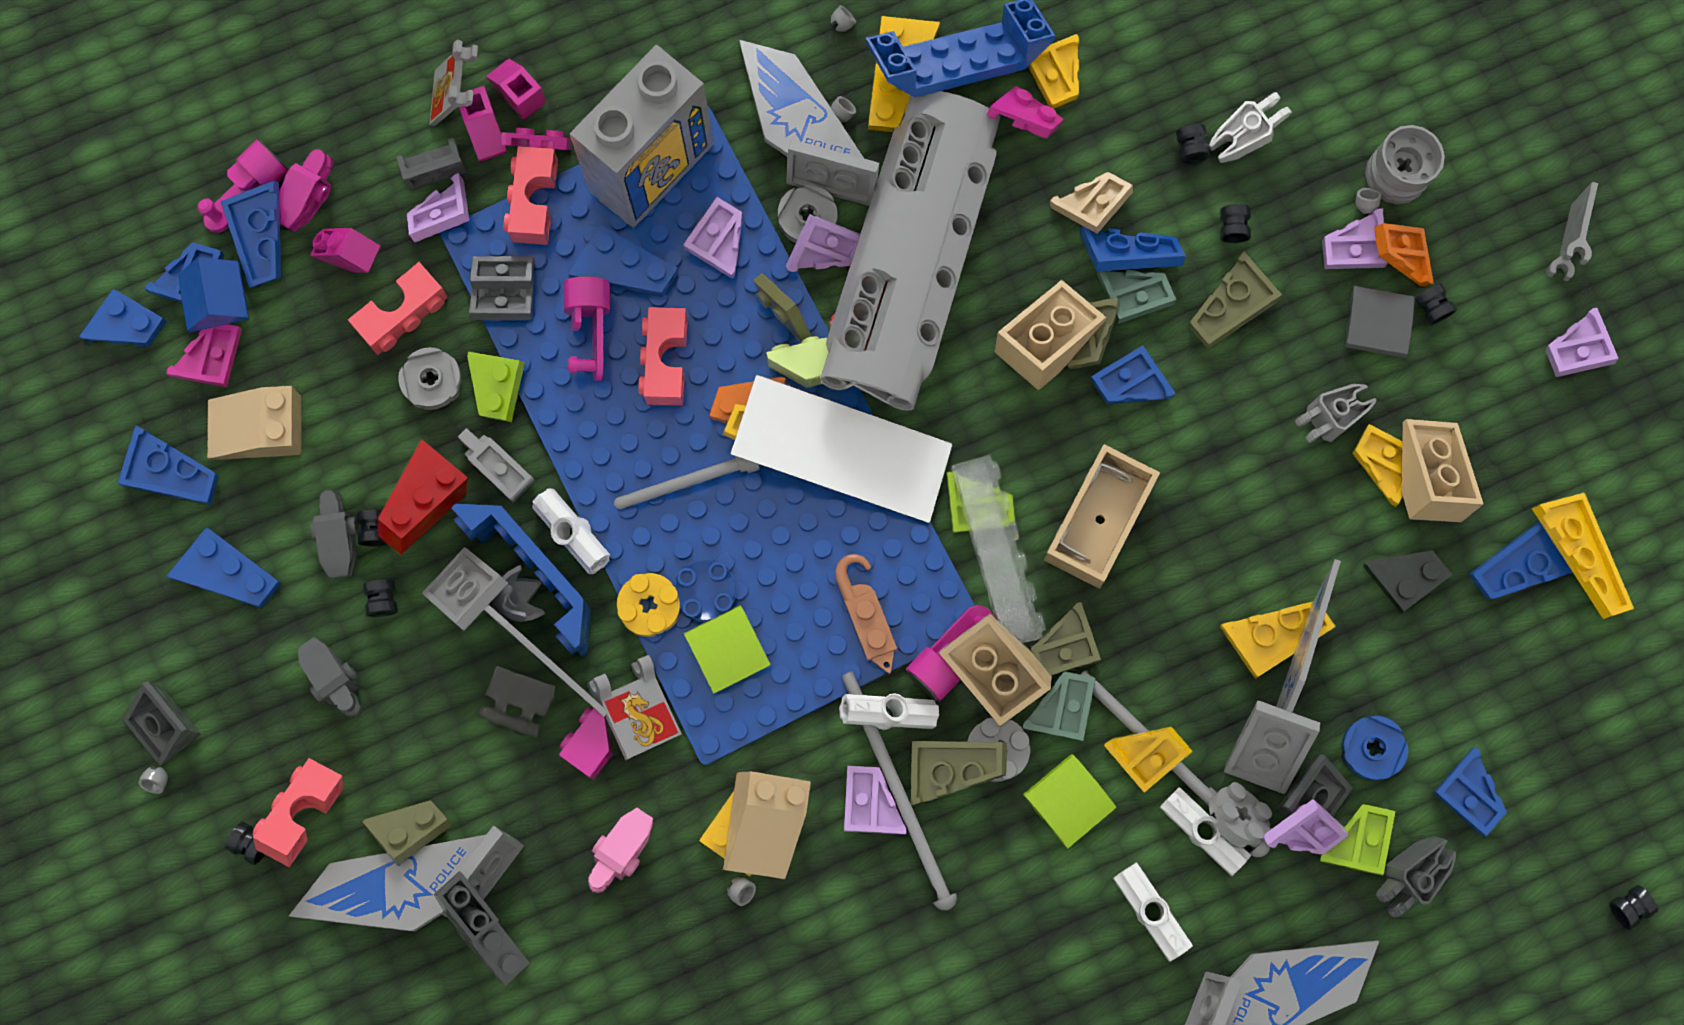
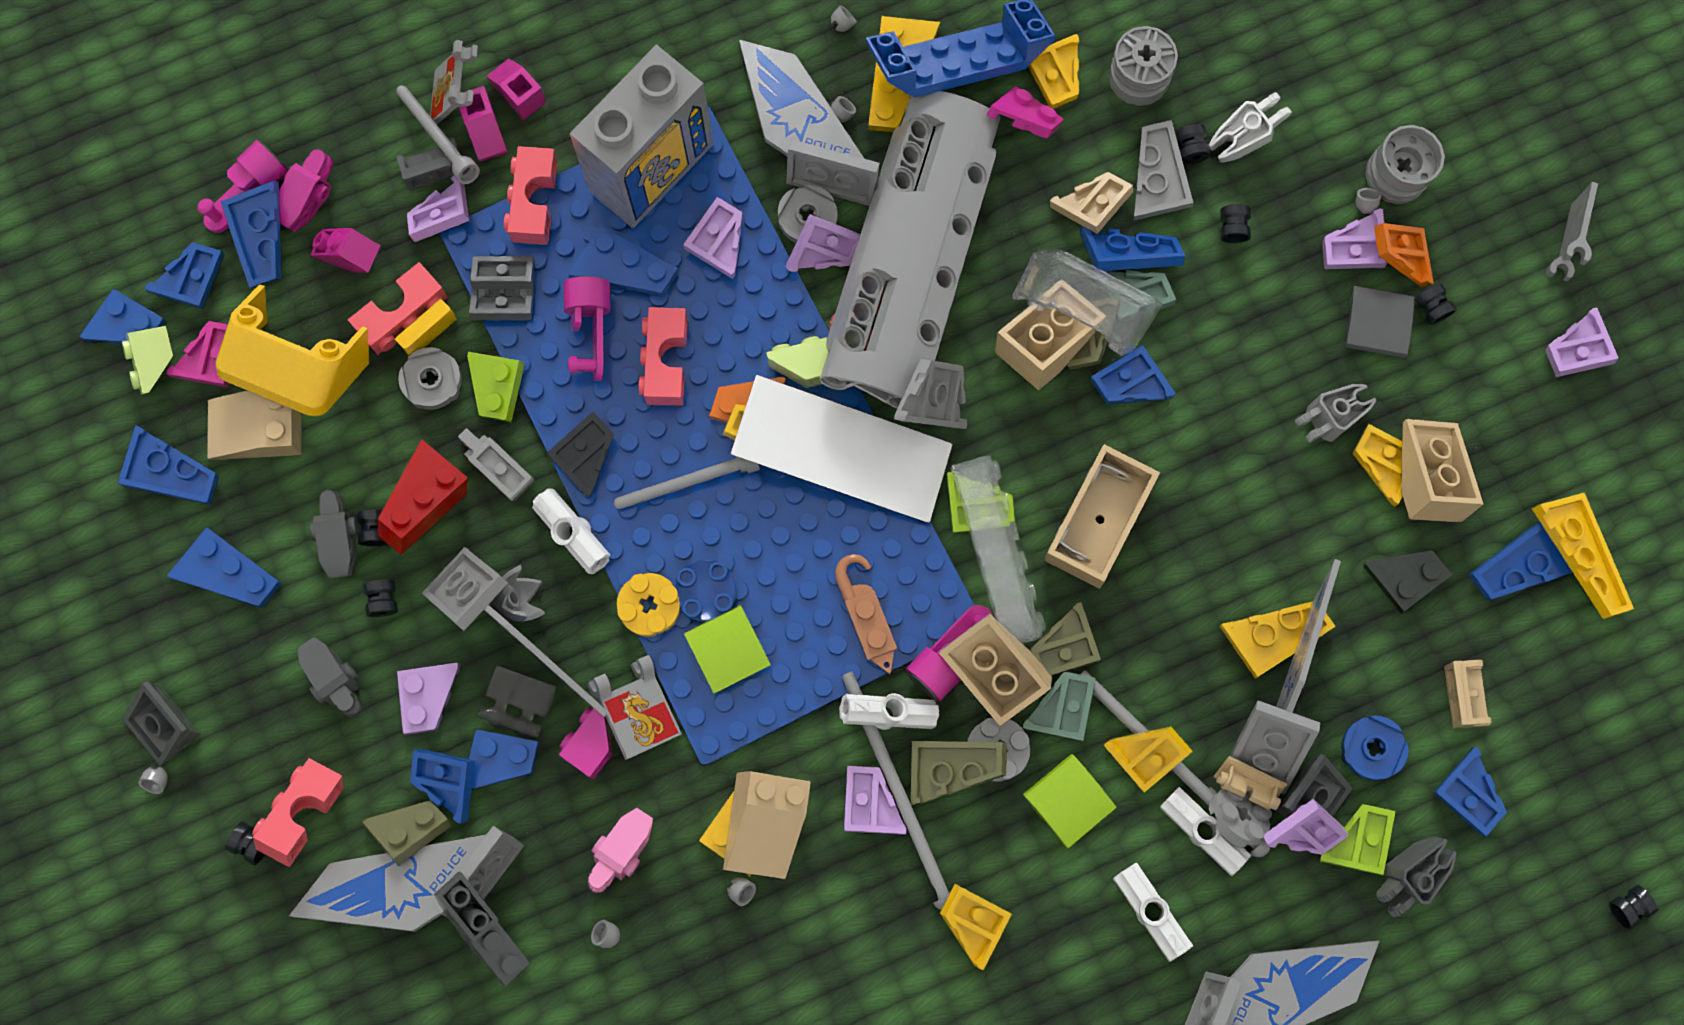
(149, 354): none -> yellowish green slope
(212, 294): blue slope -> none
(285, 371): none -> yellow windscreen
(424, 696): none -> lavender wing
(426, 327): none -> yellow slope
(445, 780): none -> blue wing
(462, 167): none -> light grey piece
(484, 522): blue slope -> none
(501, 758): none -> blue wing
(526, 138): dark pink wing -> none
(583, 452): none -> black wing
(605, 934): none -> light grey hinge
(782, 307): olive wing -> none
(934, 395): none -> light grey wing
(974, 923): none -> yellow wing
(1089, 296): none -> clear windscreen
(1139, 80): none -> light grey wheel
(1161, 173): none -> light grey wing
(1237, 300): olive wing -> none
(1241, 778): none -> tan hinge
(1466, 694): none -> tan hinge

